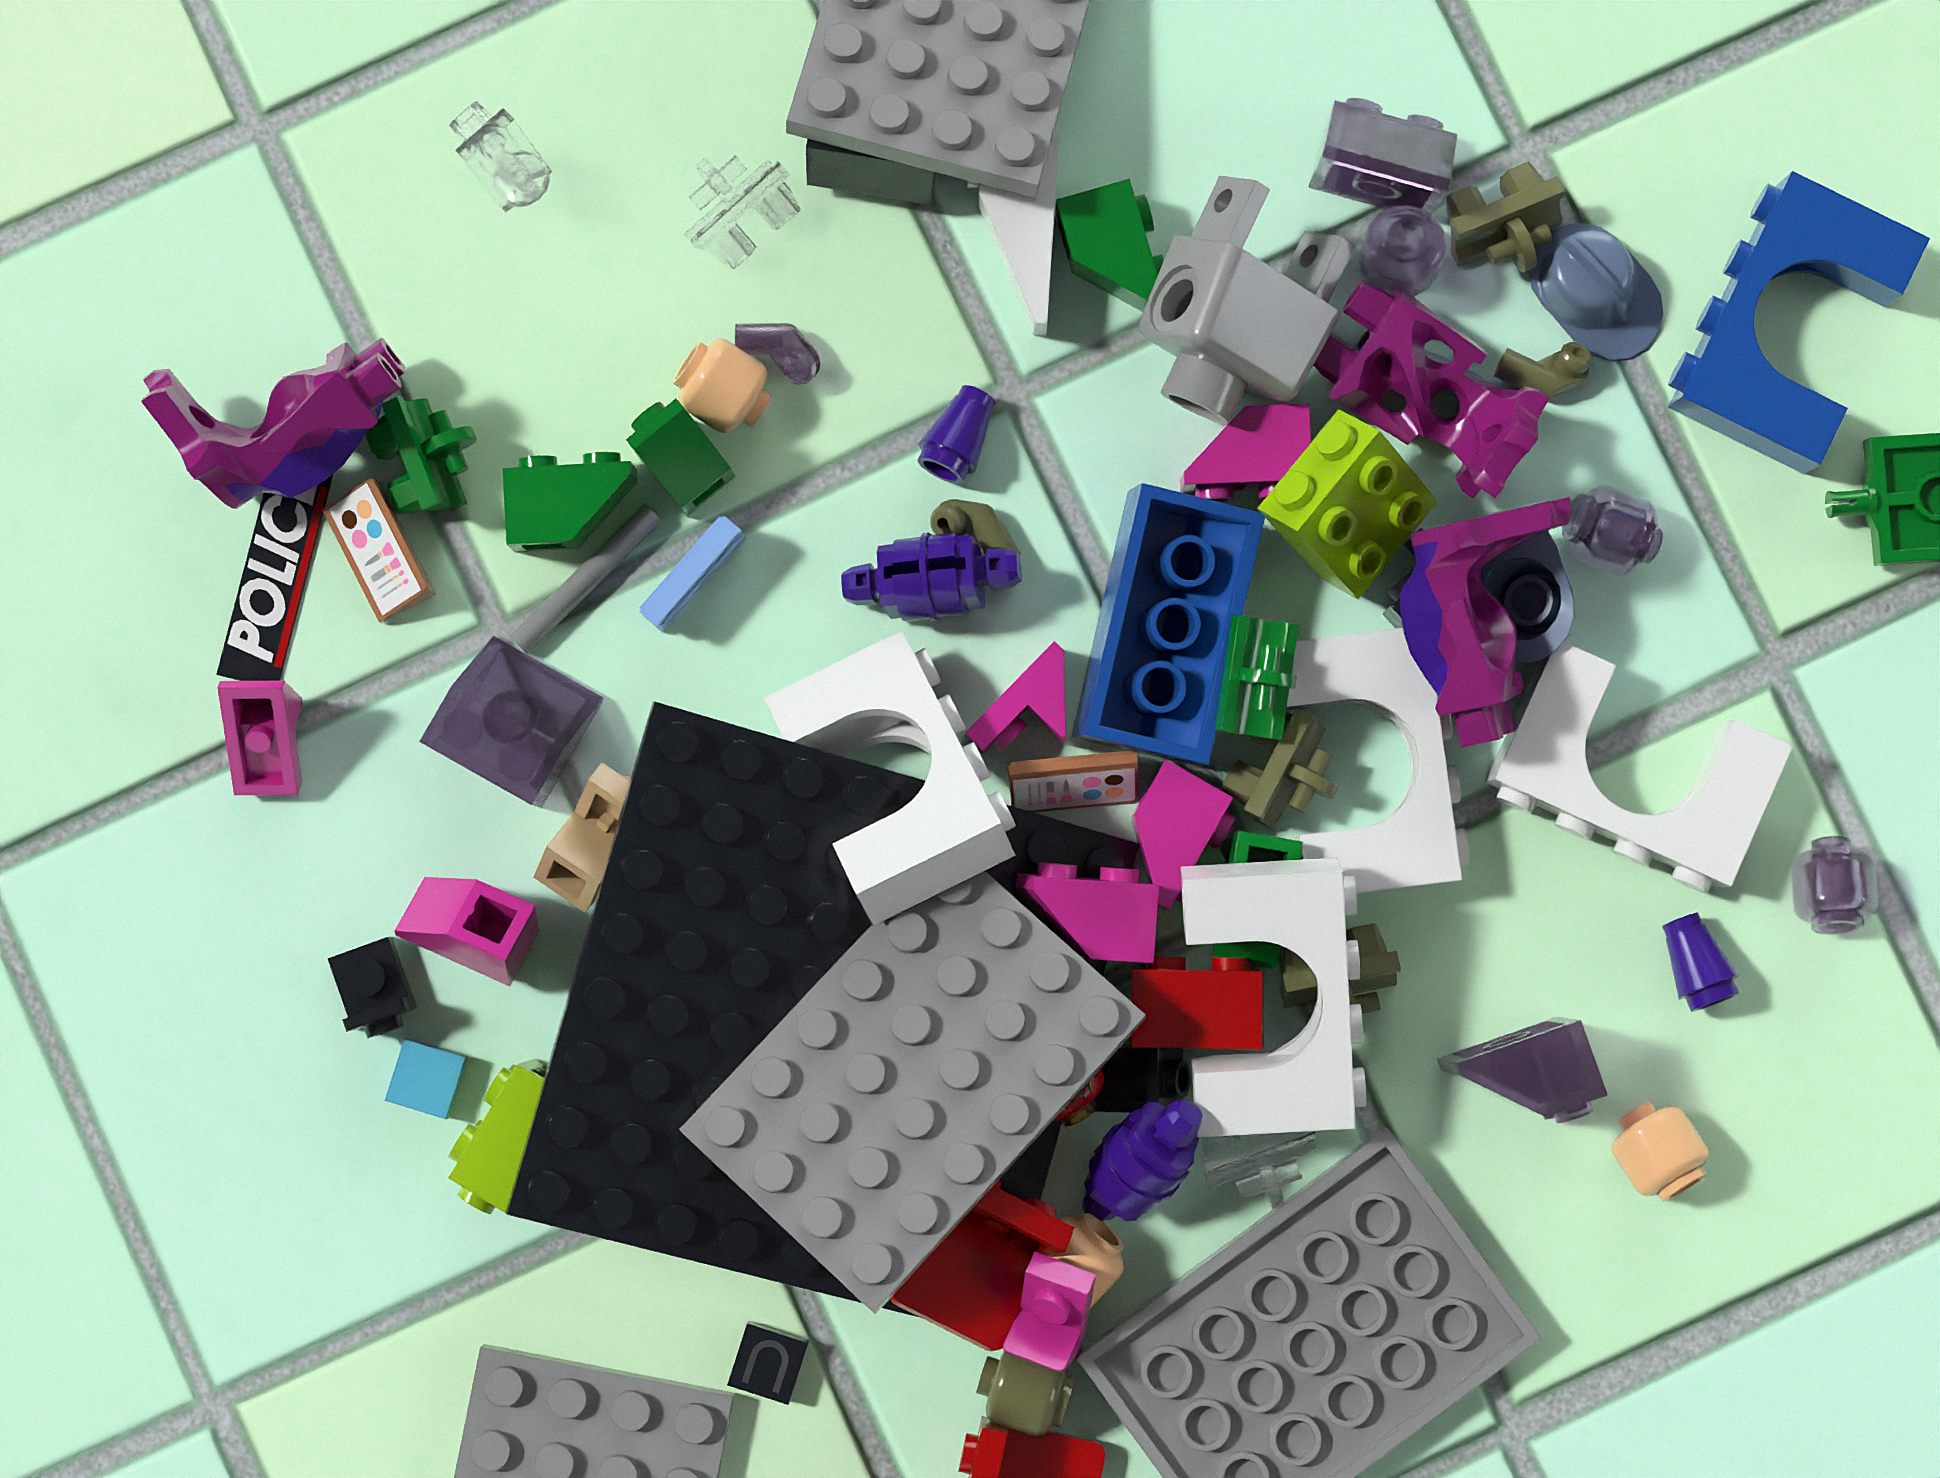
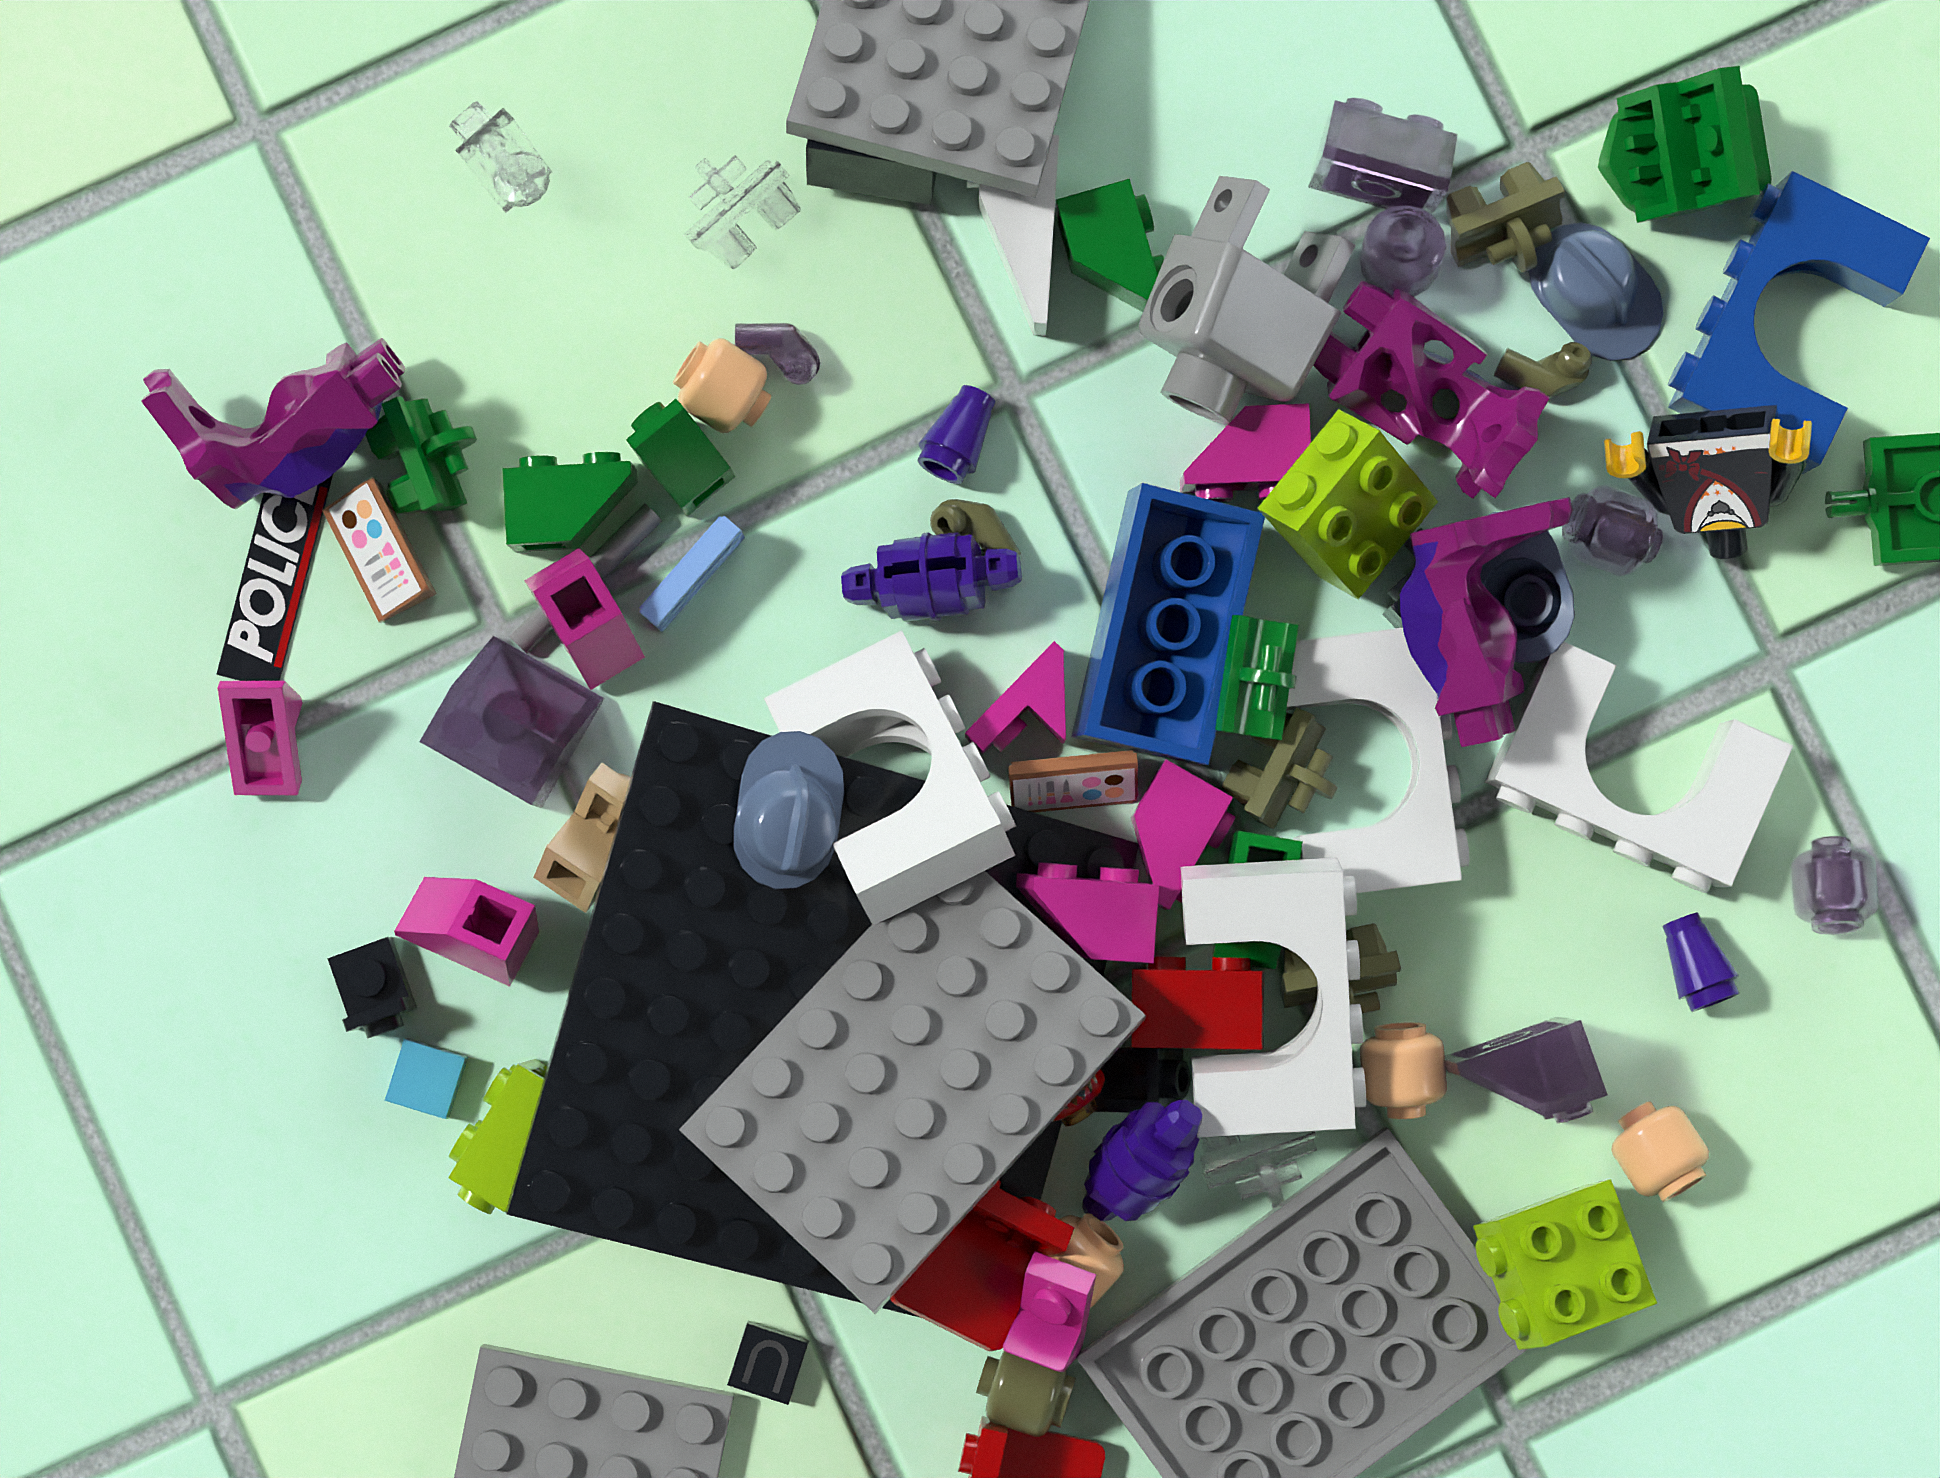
(585, 618): none -> dark pink slope
(788, 810): none -> sand blue piece
(1403, 1069): none -> light nougat head
(1563, 1265): none -> lime brick
(1686, 146): none -> green piece
(1715, 470): none -> torso

